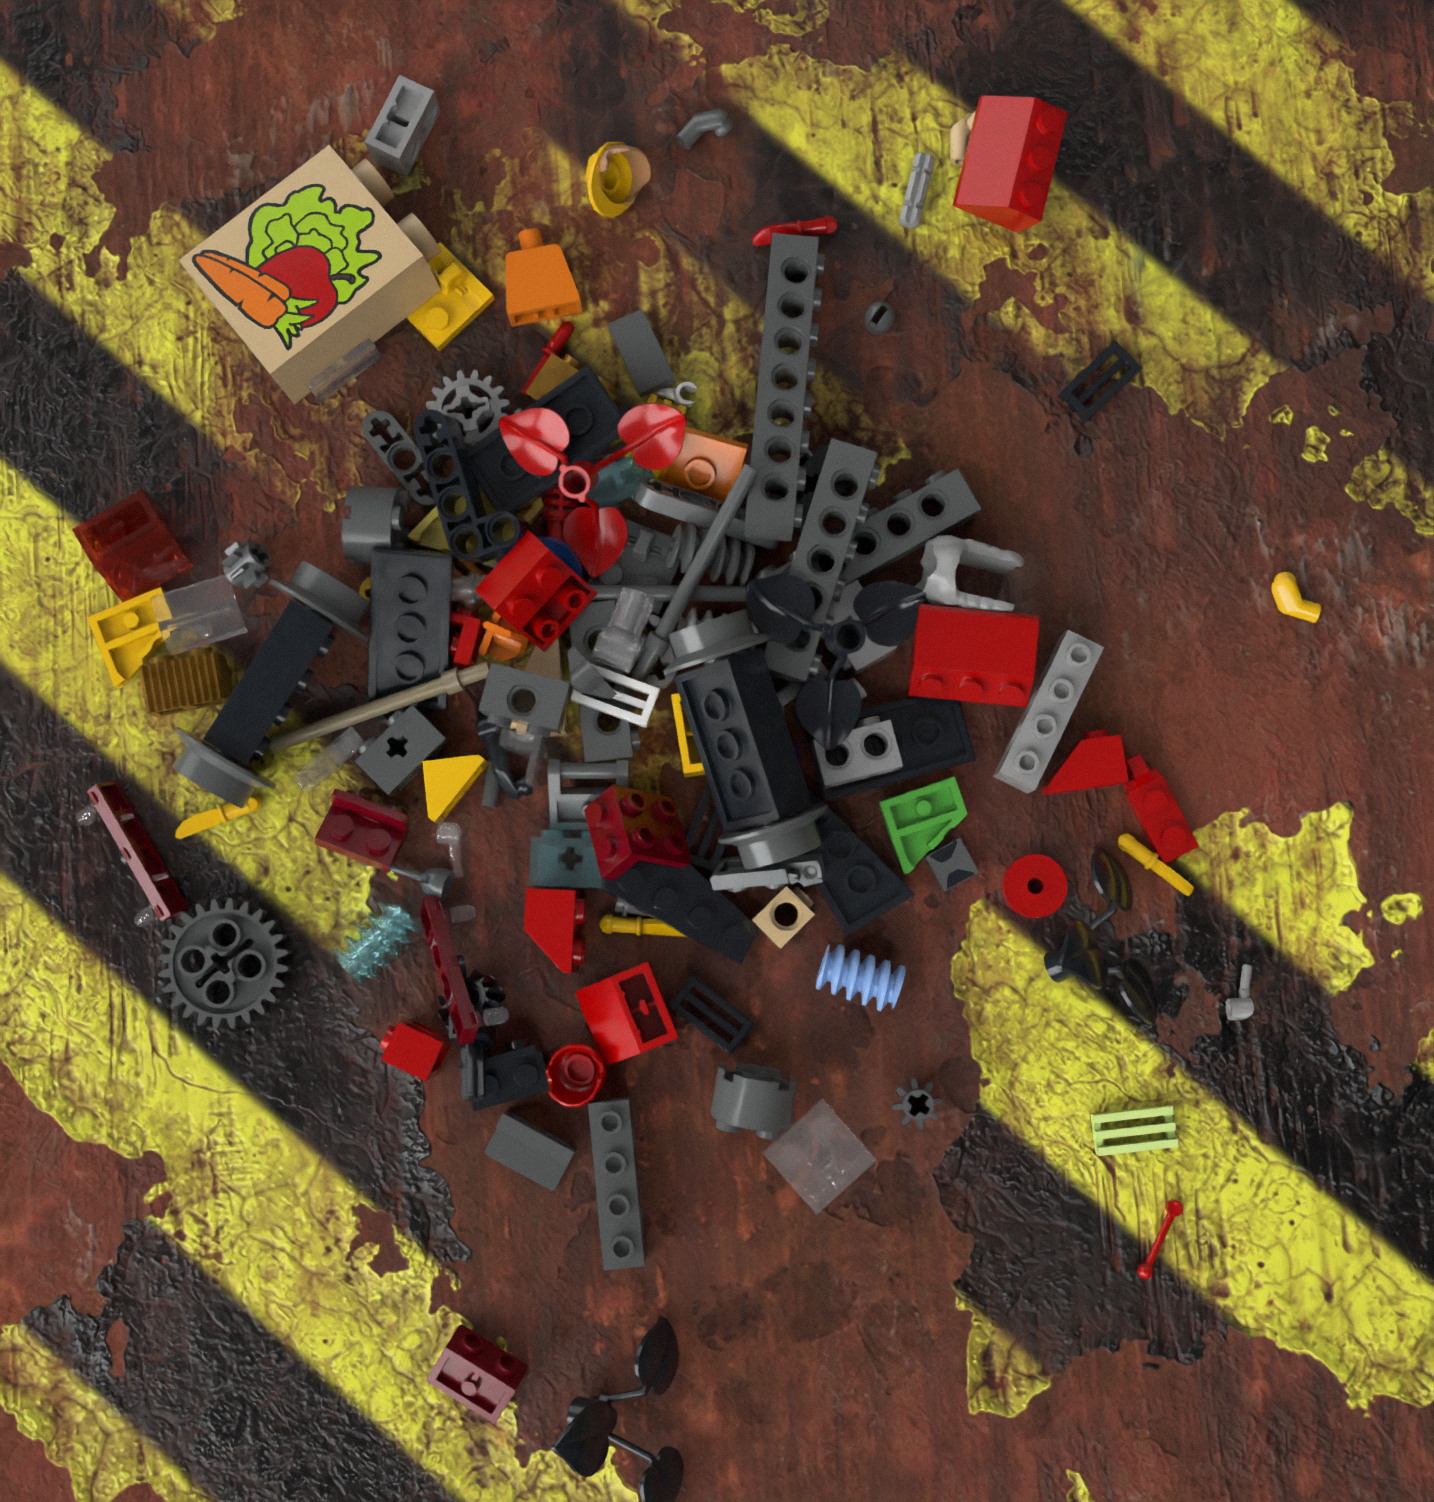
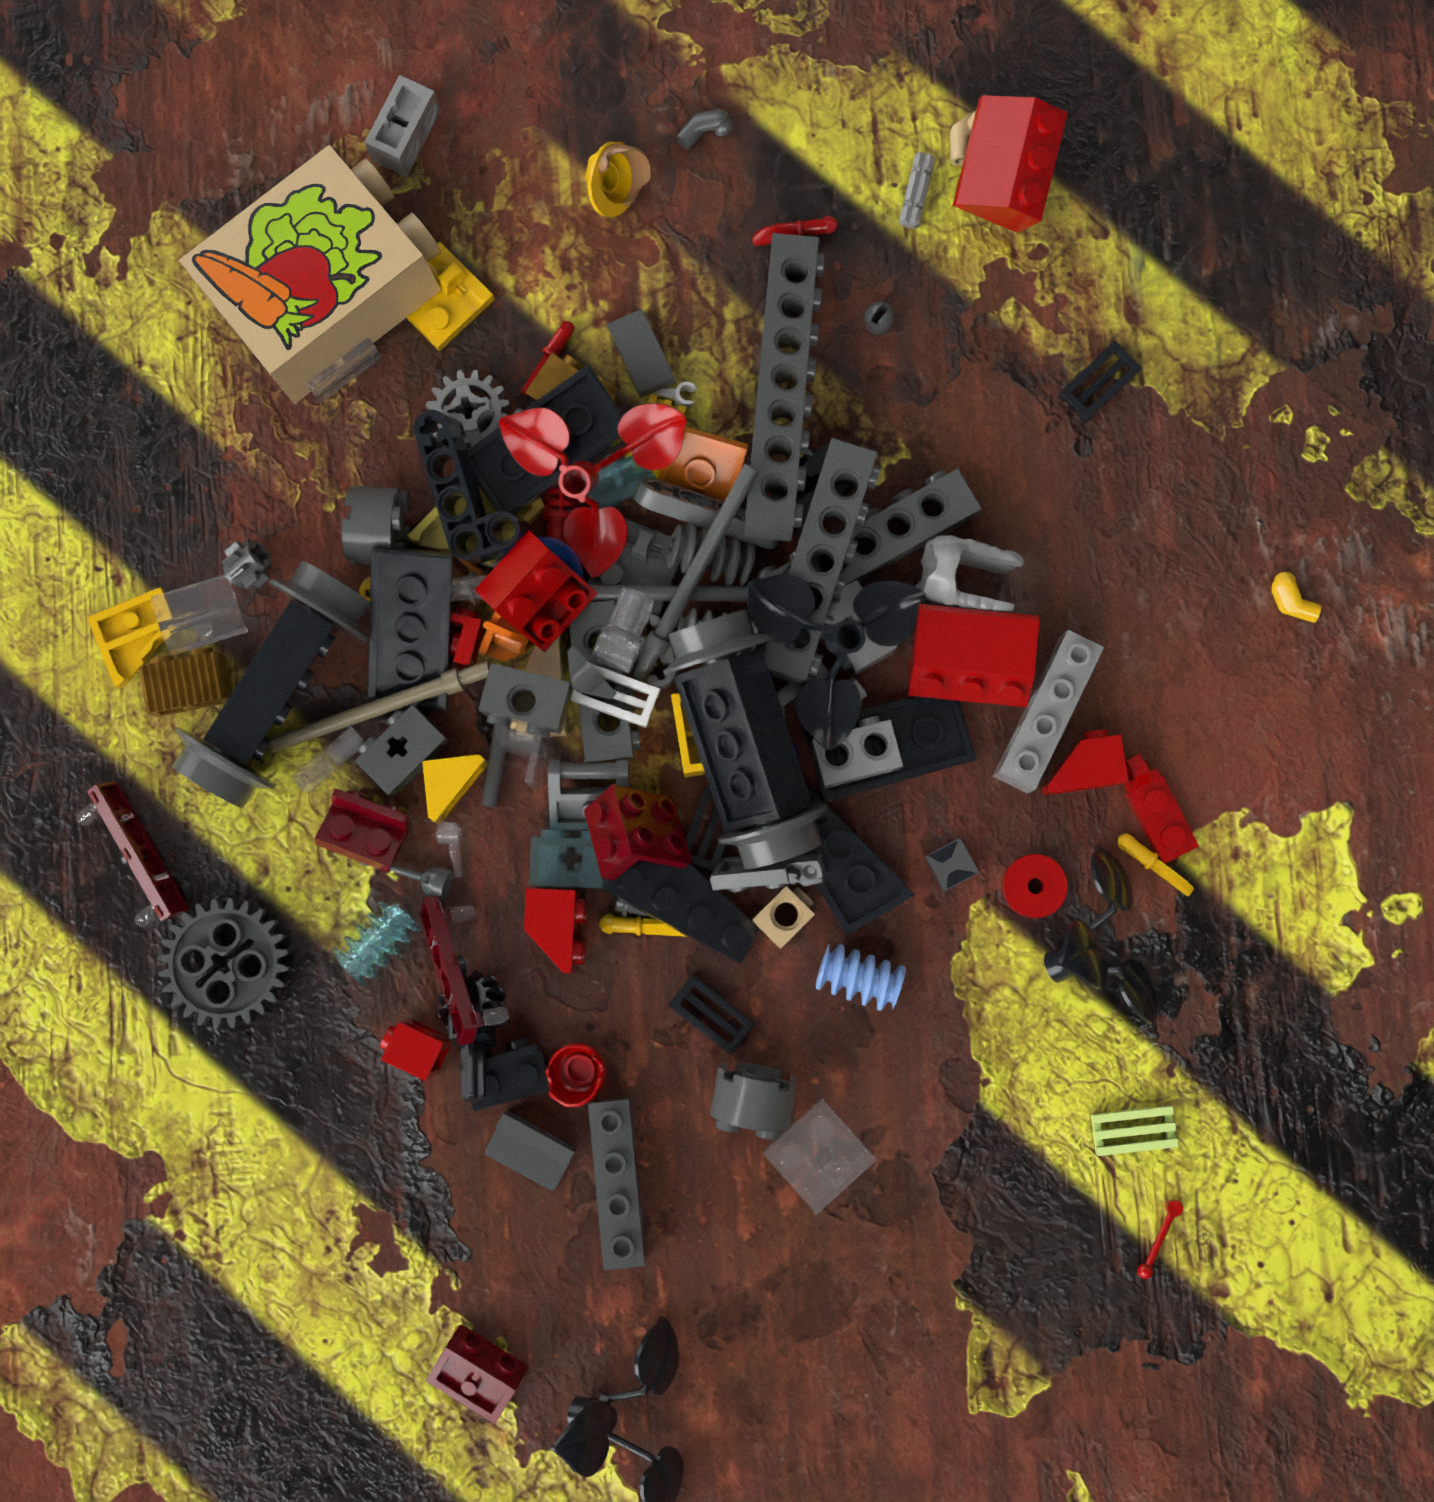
(133, 546): clear red slope -> none
(213, 817): yellow piece -> none
(380, 445): dark grey beam -> none
(499, 763): black arm -> none
(539, 282): orange torso -> none
(627, 1014): red slope -> none
(916, 1114): dark grey gear -> none
(922, 819): bright green wing -> none
(1243, 1006): light grey hand -> none

